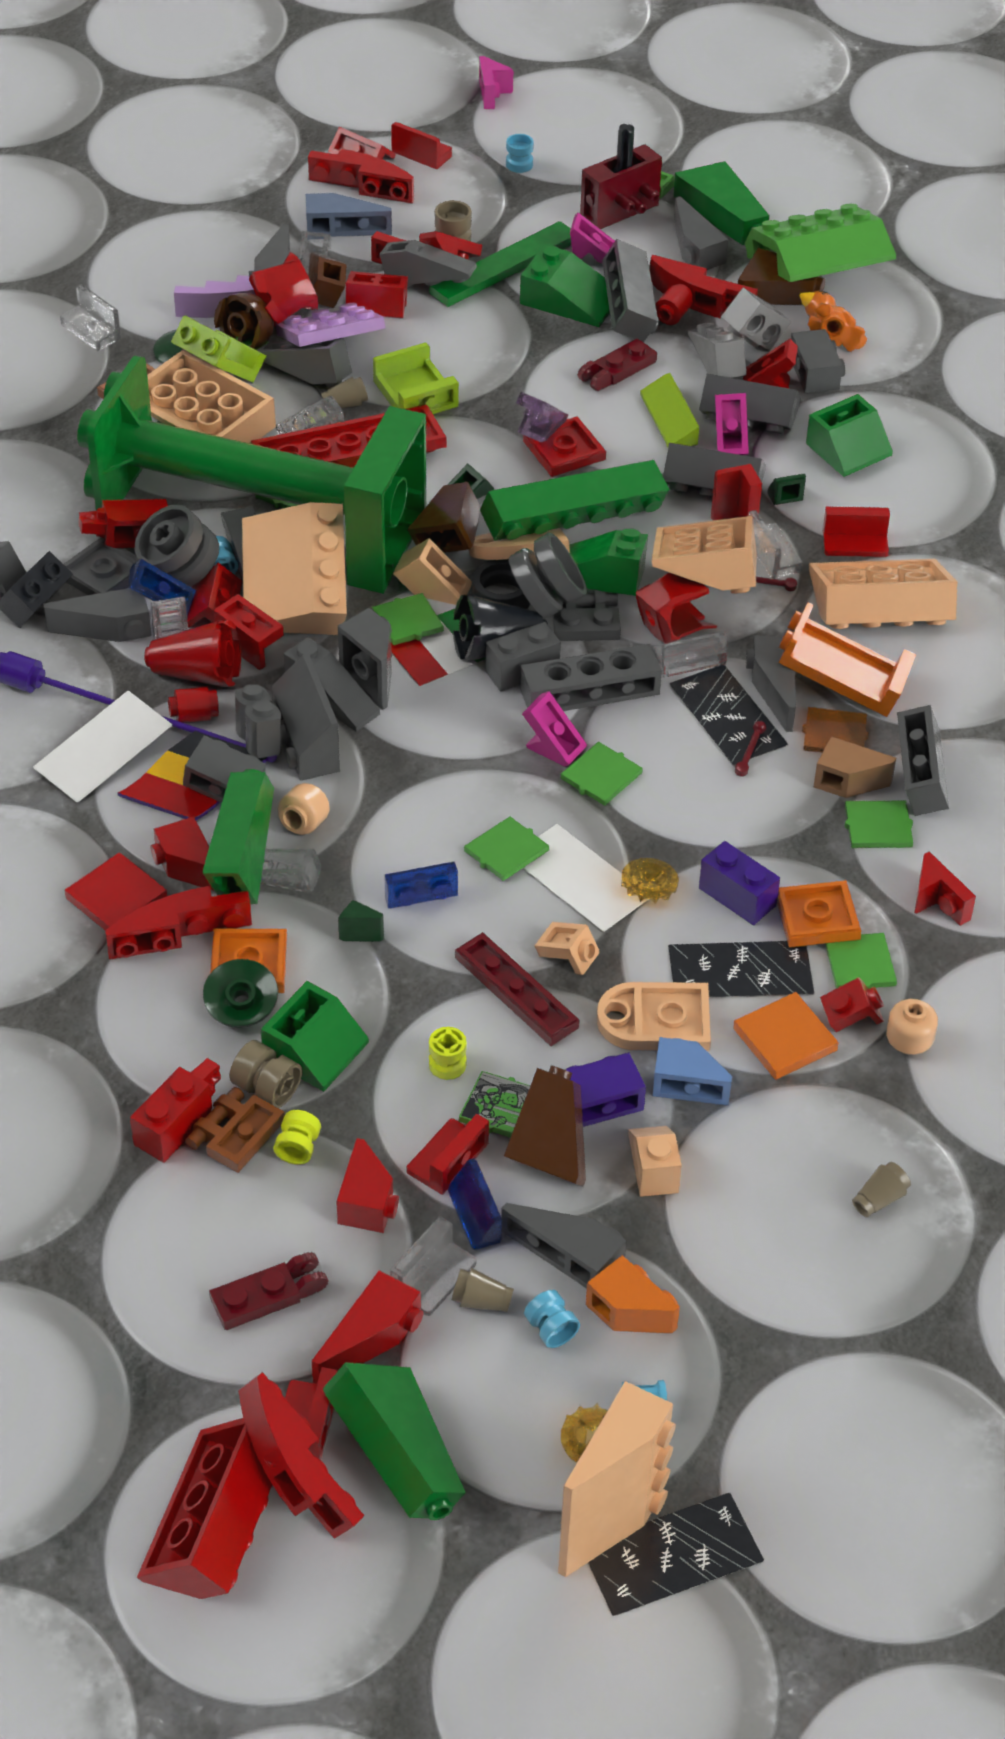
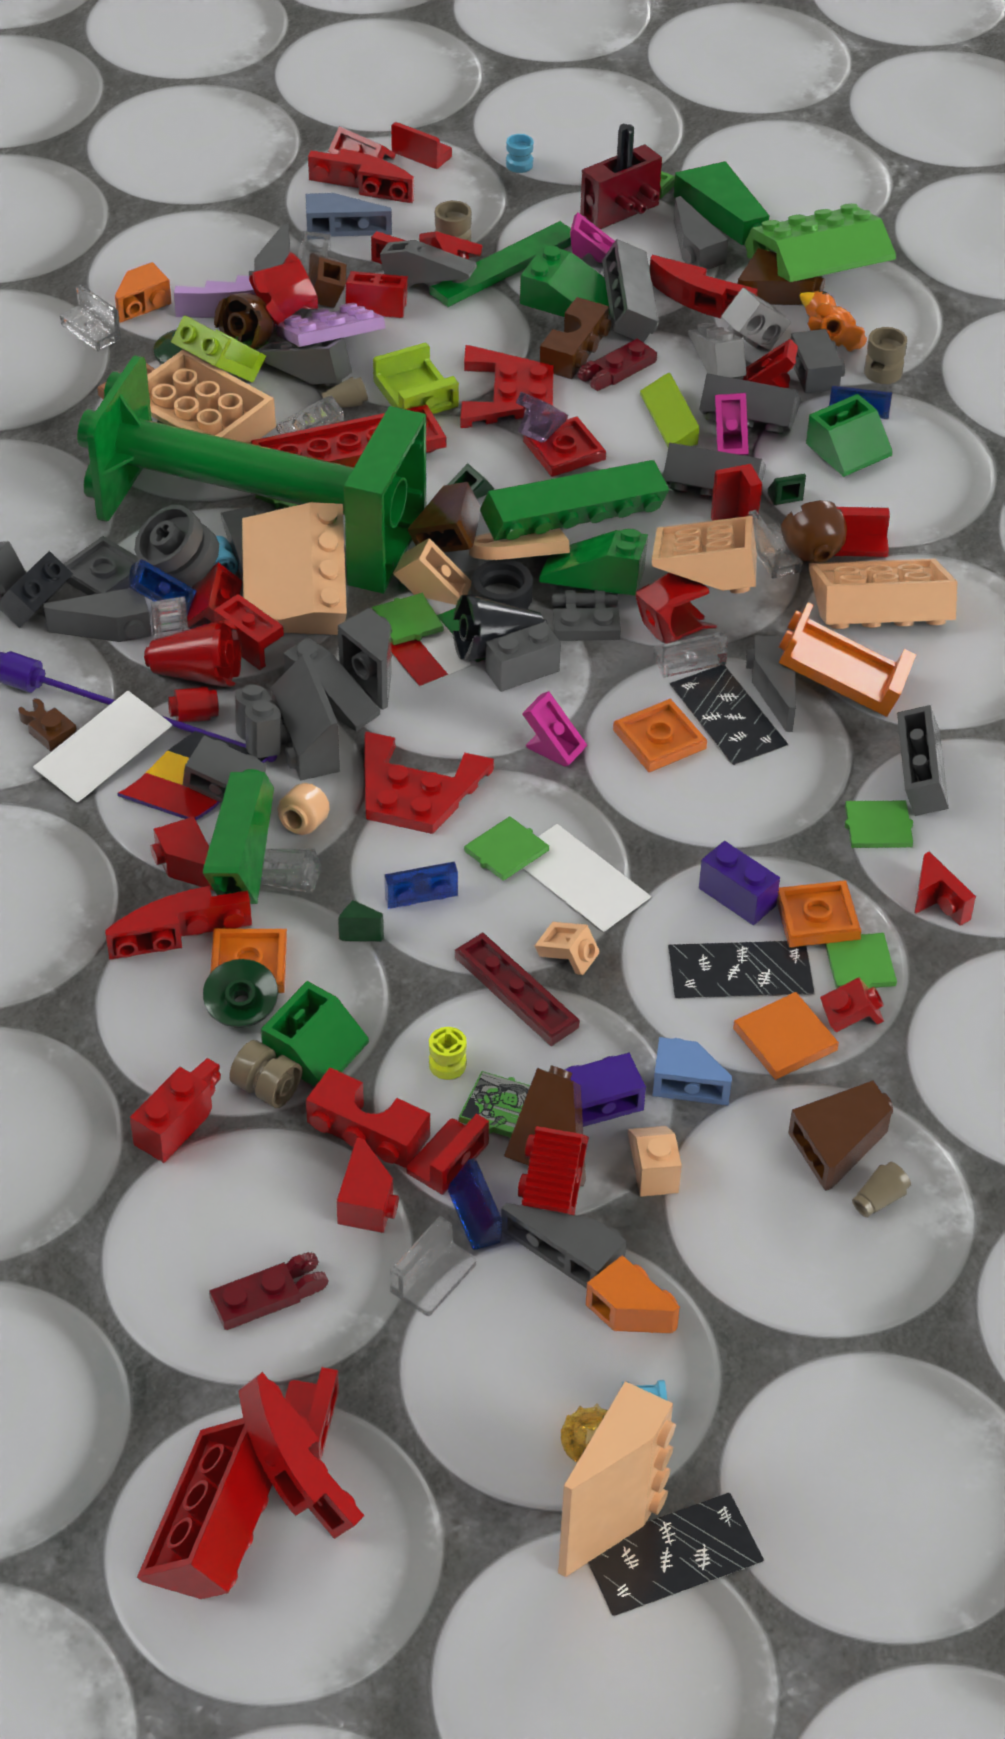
(48, 727): none -> reddish brown plate
(113, 891): red tile -> none
(119, 520): red hinge -> none
(142, 292): none -> orange slope
(242, 1135): dark orange plate -> none
(298, 1133): neon yellow wheel -> none
(372, 1324): red slope -> none
(392, 1134): none -> red arch
(398, 1436): green slope -> none
(414, 796): none -> red wing
(481, 1291): dark tan cone -> none
(494, 80): dark pink slope -> none
(511, 377): none -> red wing
(547, 575): dark grey wheel -> none
(552, 1319): medium azure wheel -> none
(553, 1170): none -> red brick
(583, 329): none -> reddish brown arch
(594, 677): dark grey brick -> none
(601, 773): bright green piece -> none
(650, 870): clear yellow gear -> none
(655, 1012): light nougat tile -> none
(659, 735): none -> orange tile
(674, 304): red brick -> none
(742, 767): dark red hinge -> none
(789, 584): dark red hinge -> none
(815, 531): none -> reddish brown cylinder
(840, 724): clear orange piece -> none
(840, 1130): none -> reddish brown slope
(852, 769): medium nougat slope -> none
(878, 399): none -> clear blue slope
(885, 355): none -> dark tan wheel
(912, 1026): light nougat head -> none

